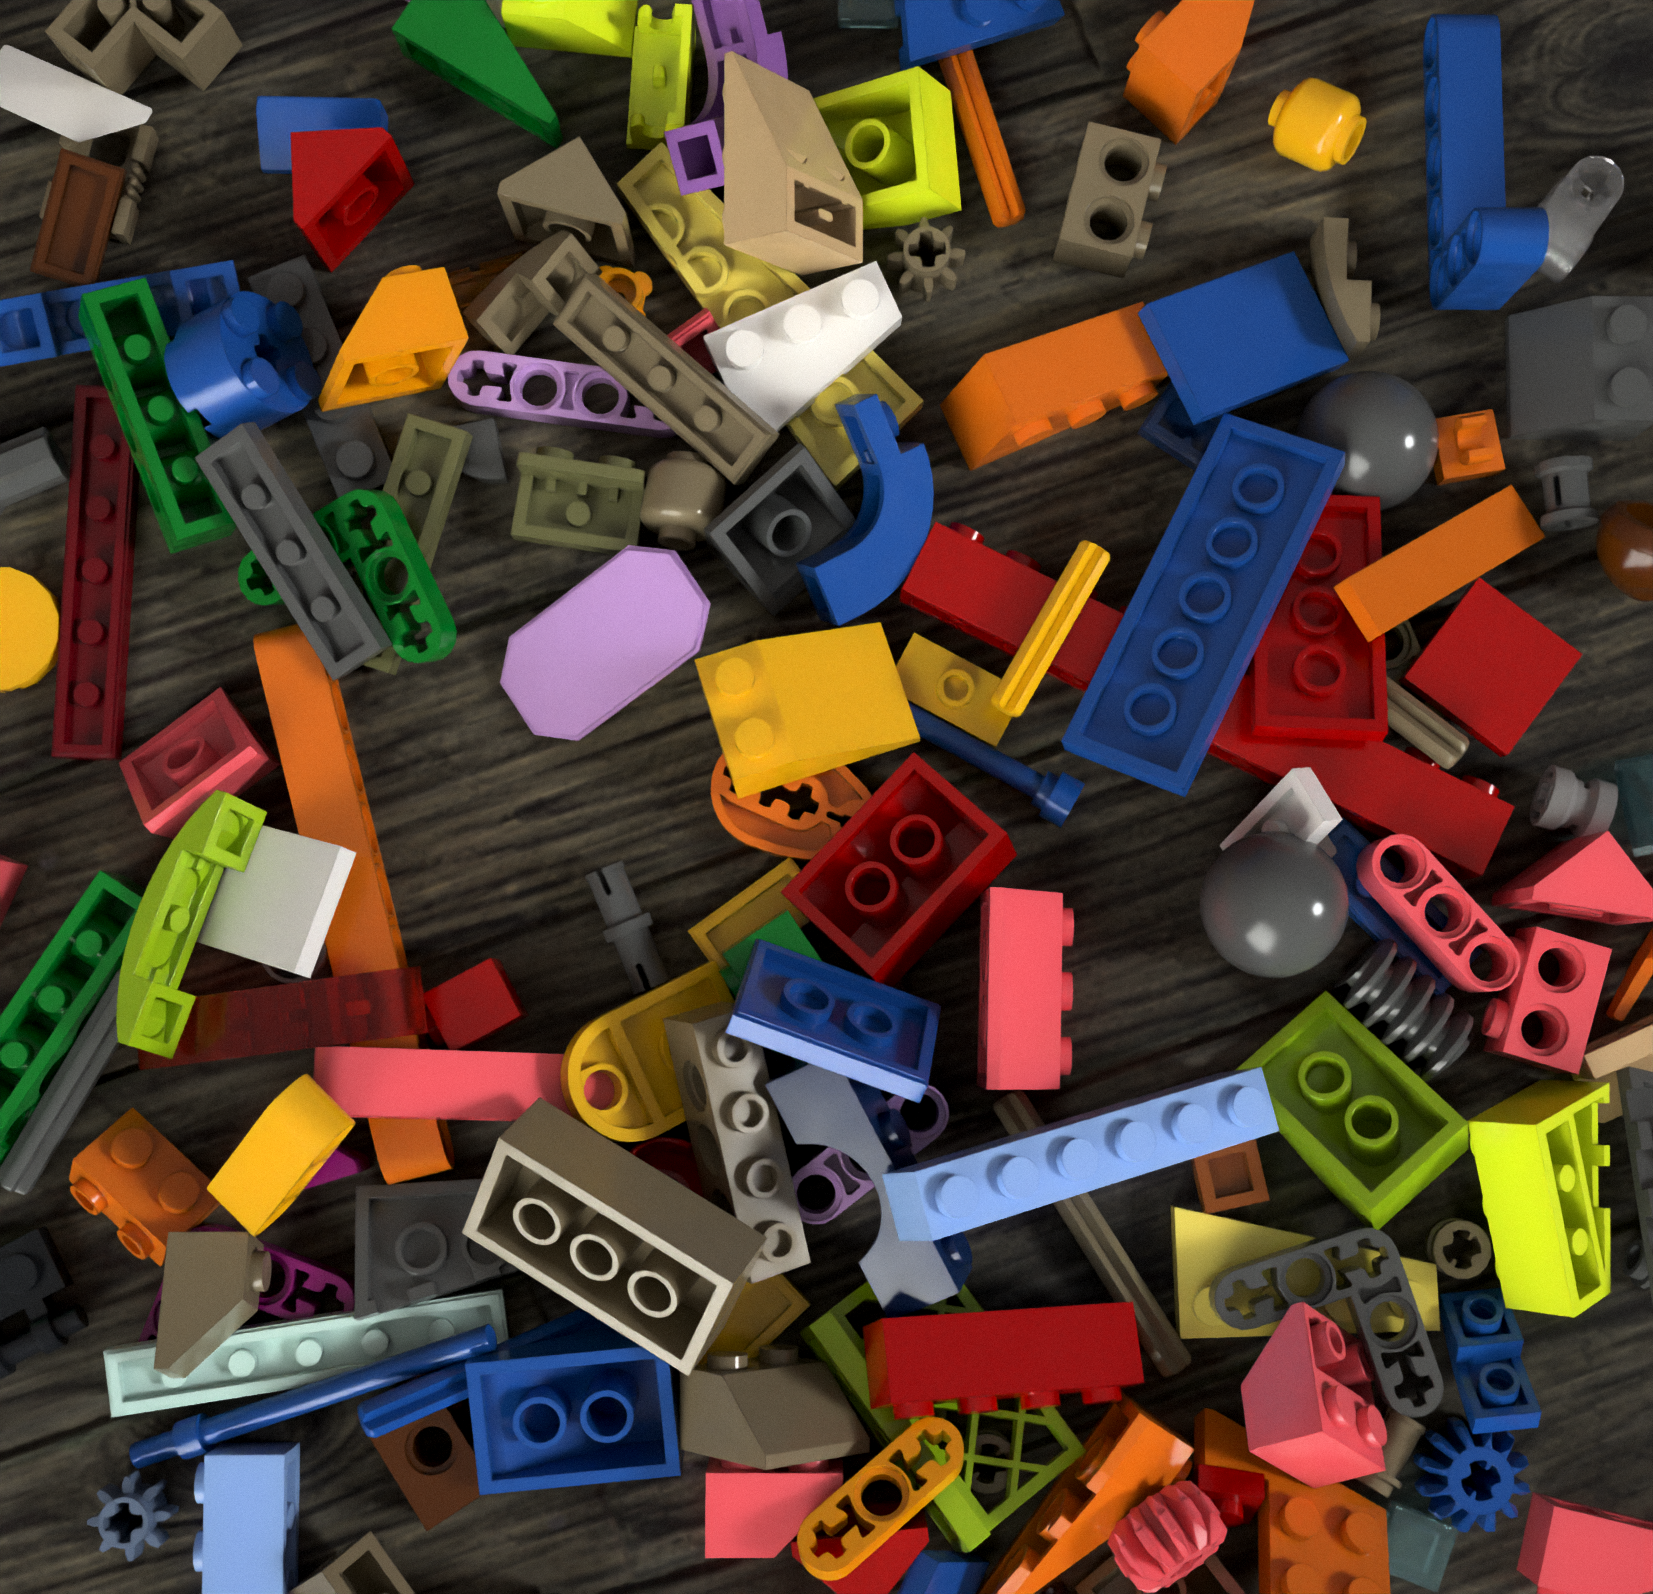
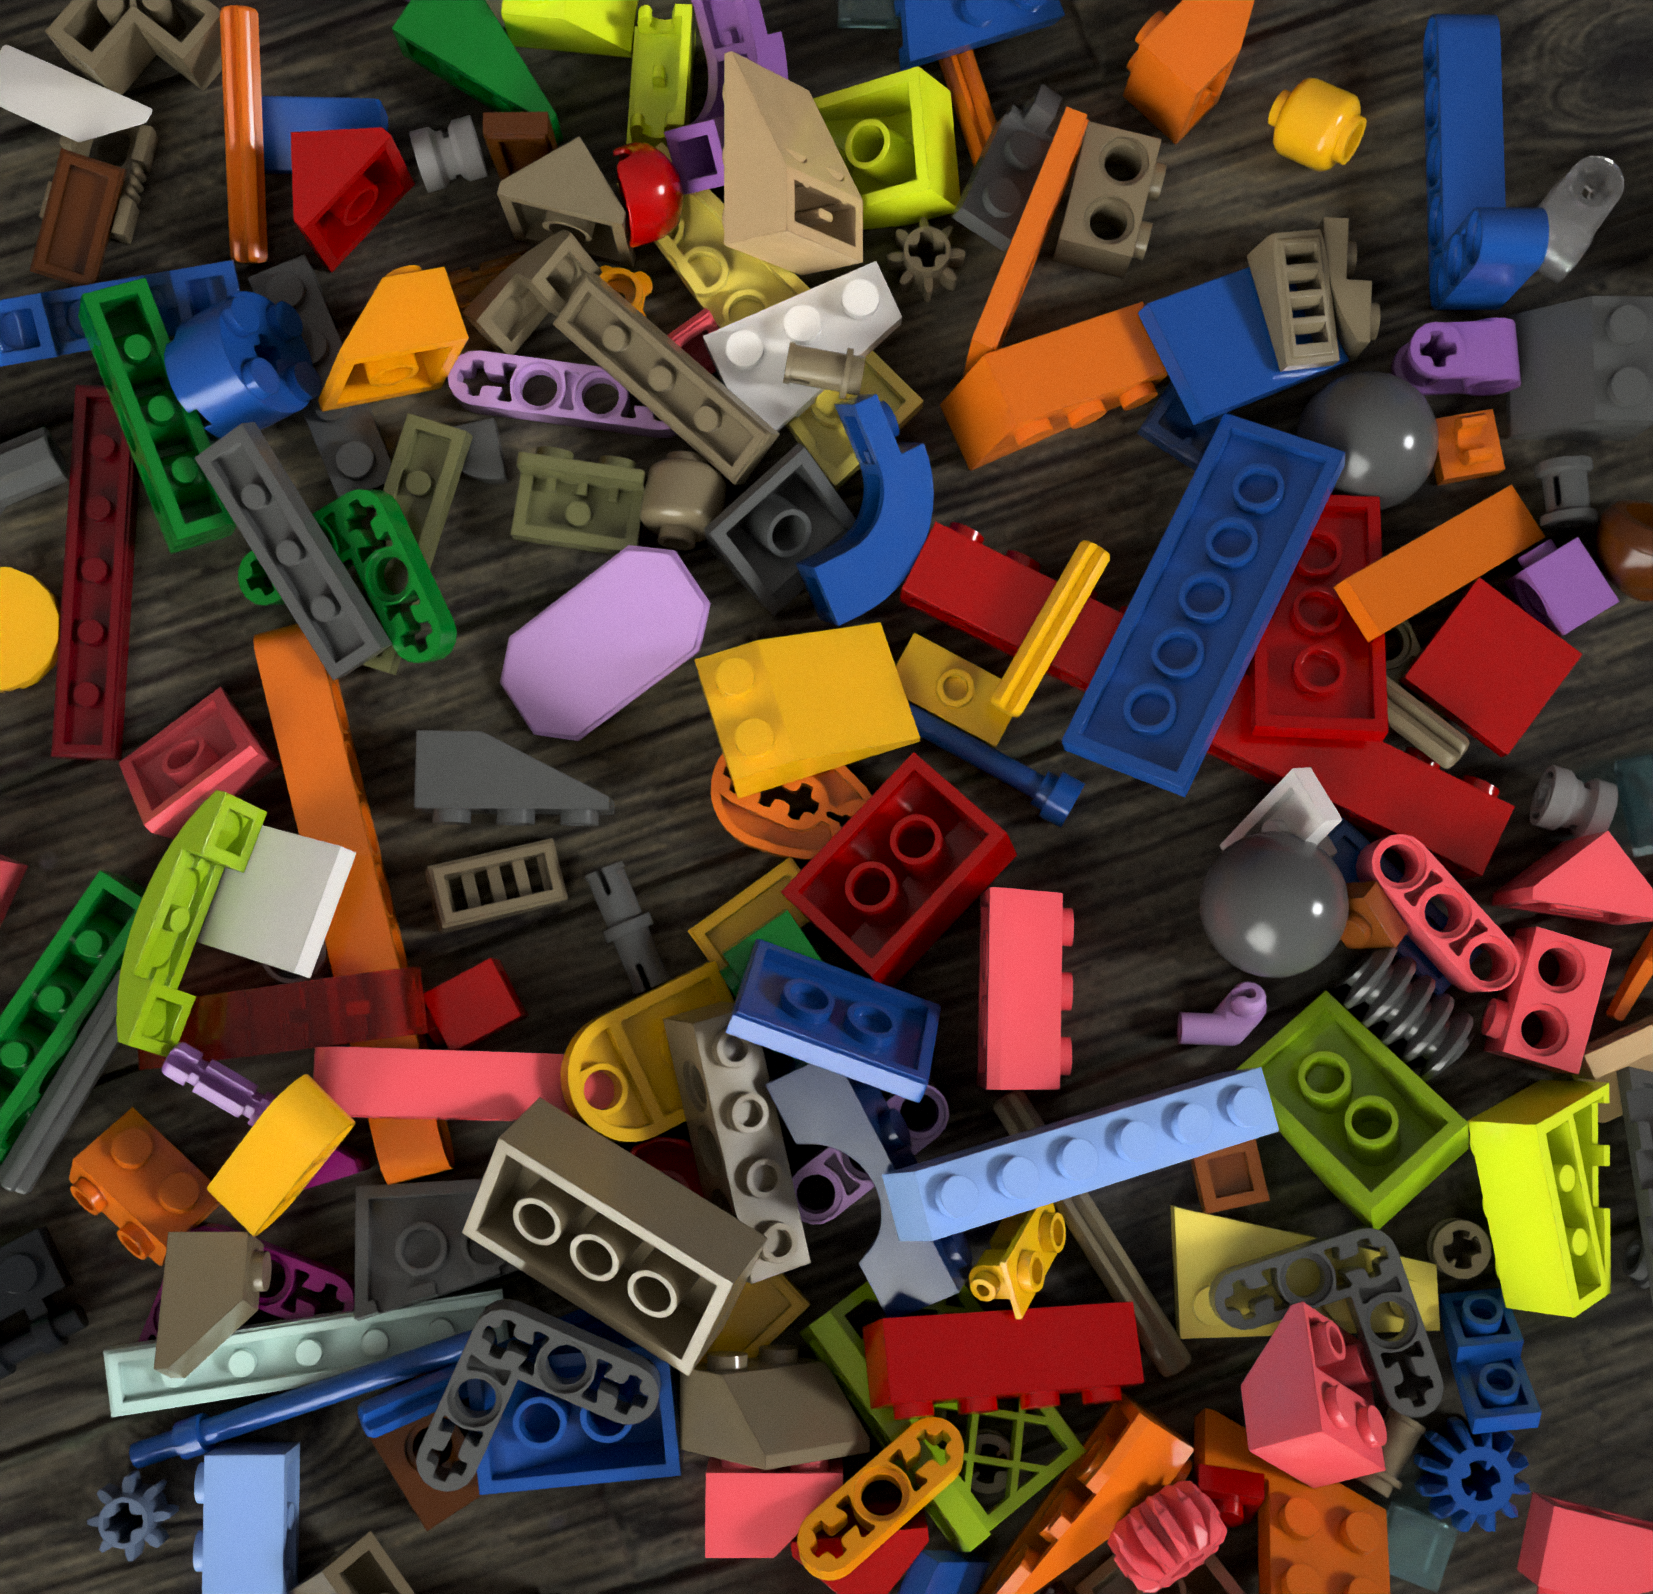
(216, 1083): none -> medium lavender axle
(243, 134): none -> orange axle
(448, 154): none -> light grey wheel
(482, 775): none -> dark grey slope
(490, 863): none -> dark tan slope
(507, 1365): none -> dark grey beam
(517, 139): none -> reddish brown tile
(649, 192): none -> red hair
(824, 369): none -> dark tan pin
(1008, 169): none -> dark grey hinge
(1019, 1257): none -> yellow hinge
(1028, 237): none -> orange tile
(1229, 1021): none -> lavender arm
(1302, 261): none -> dark tan slope
(1371, 918): none -> dark orange plate
(1468, 358): none -> medium lavender piece
(1561, 586): none -> medium lavender brick

